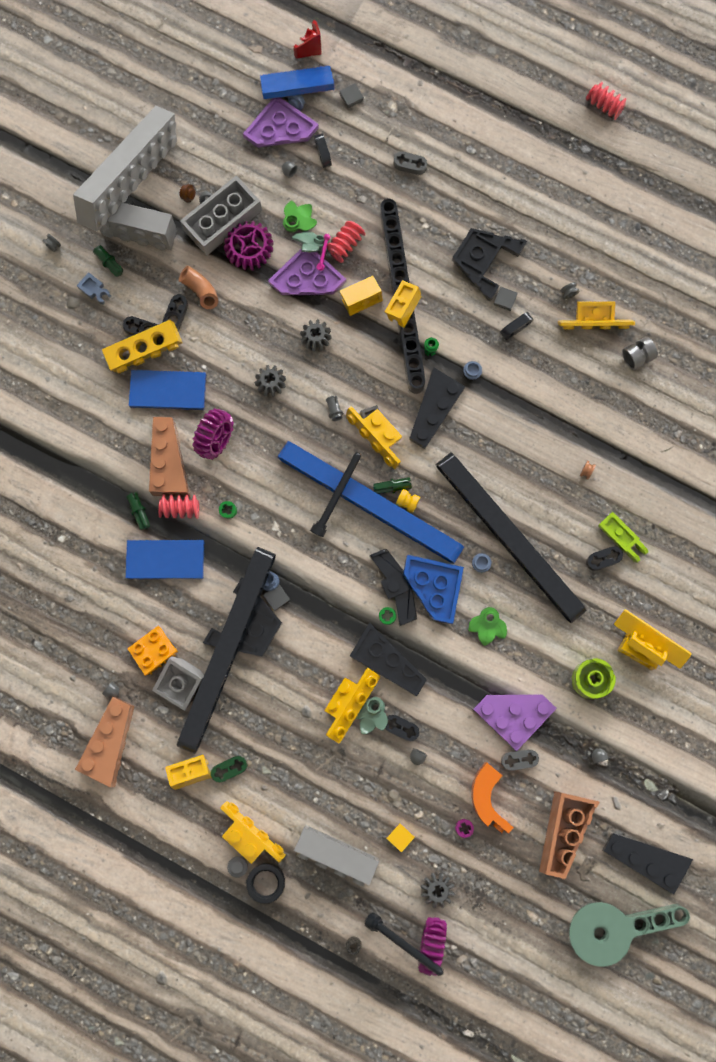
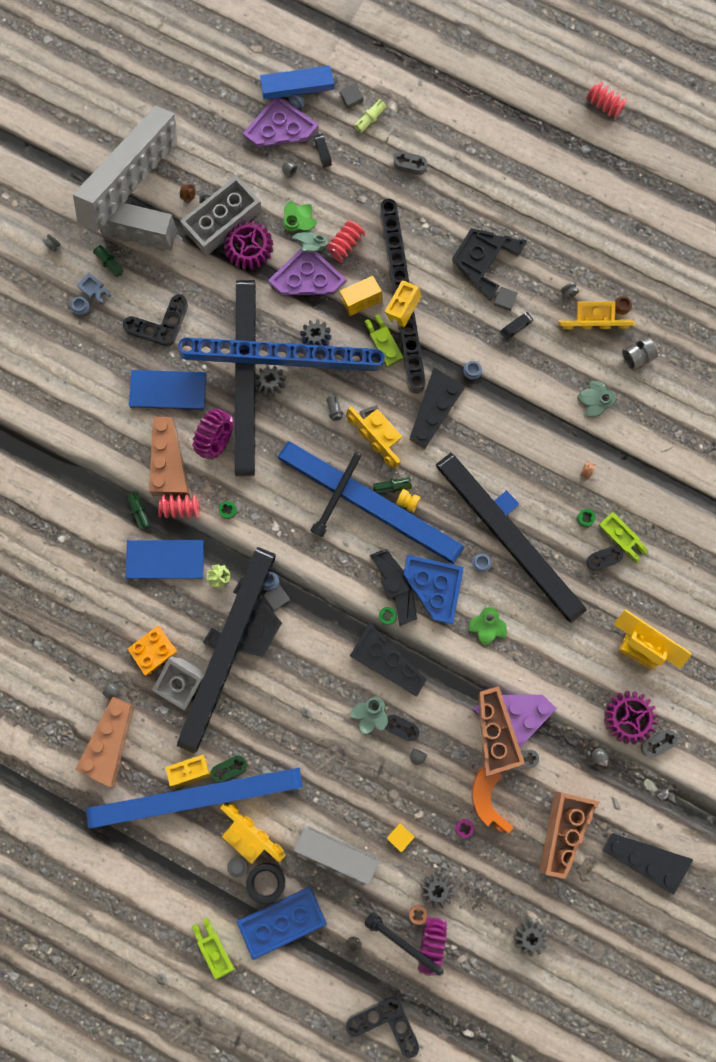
(80, 305): none -> sand blue plate
(114, 353): yellow brick -> none
(193, 798): none -> blue beam
(200, 286): nougat cylinder -> none
(213, 950): none -> lime hinge
(218, 576): none -> yellowish green gear
(245, 380): none -> black beam
(272, 358): none -> blue beam
(281, 923): none -> blue tile
(311, 43): red slope -> none
(320, 266): dark pink hinge -> none
(348, 702): yellow bracket -> none
(370, 116): none -> yellowish green pin
(384, 341): none -> lime hinge
(392, 1018): none -> black beam
(424, 914): none -> nougat bush
(435, 344): green pin -> none
(498, 738): none -> nougat wedge
(506, 502): none -> blue tile
(536, 932): none -> dark grey gear
(588, 512): none -> green bush
(593, 398): none -> sand green plate
(603, 674): lime brick -> none
(618, 930): sand green beam -> none
(623, 305): none -> reddish brown plate
(634, 724): none -> magenta gear
(661, 747): none -> dark grey beam

